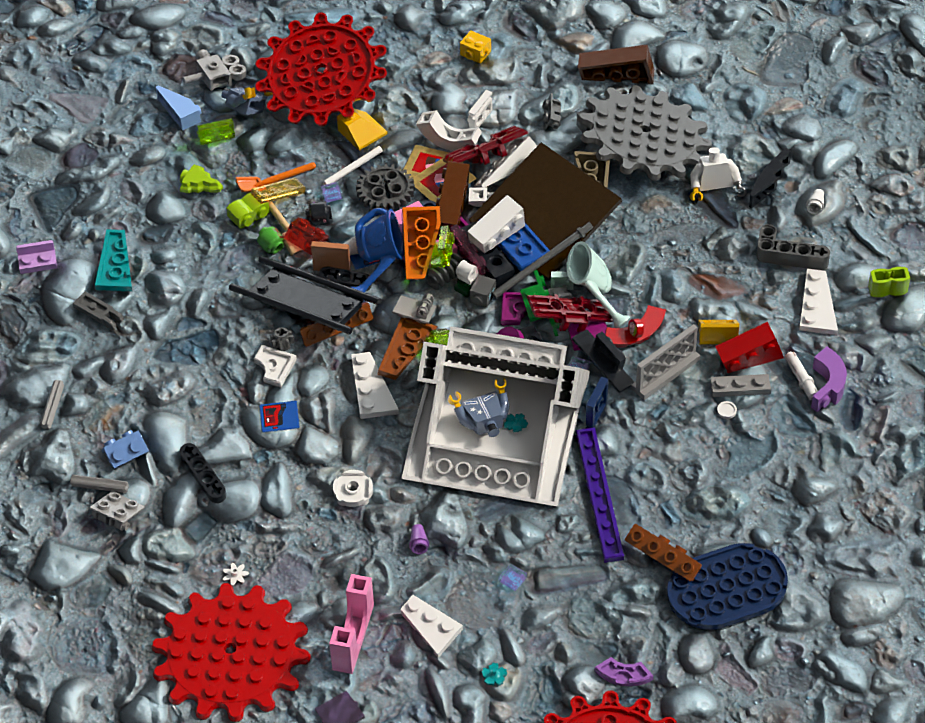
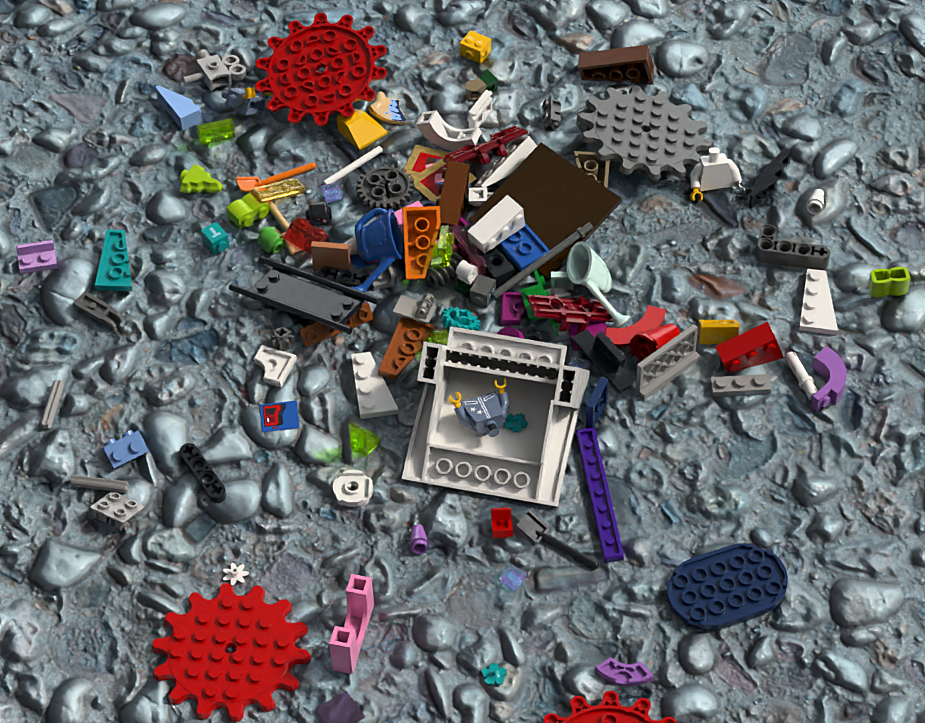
(215, 238): none -> teal brick
(362, 440): none -> clear neon green bracket
(386, 279): none -> light grey bracket
(387, 109): none -> tan arm
(433, 626): white wing -> none
(459, 319): none -> teal gear
(477, 87): none -> leg
(501, 523): none -> red bracket
(536, 530): none -> black piece
(635, 328): red tile -> none
(649, 341): none -> red cone
(660, 550): dark orange bracket -> none
(726, 410): white piece -> none

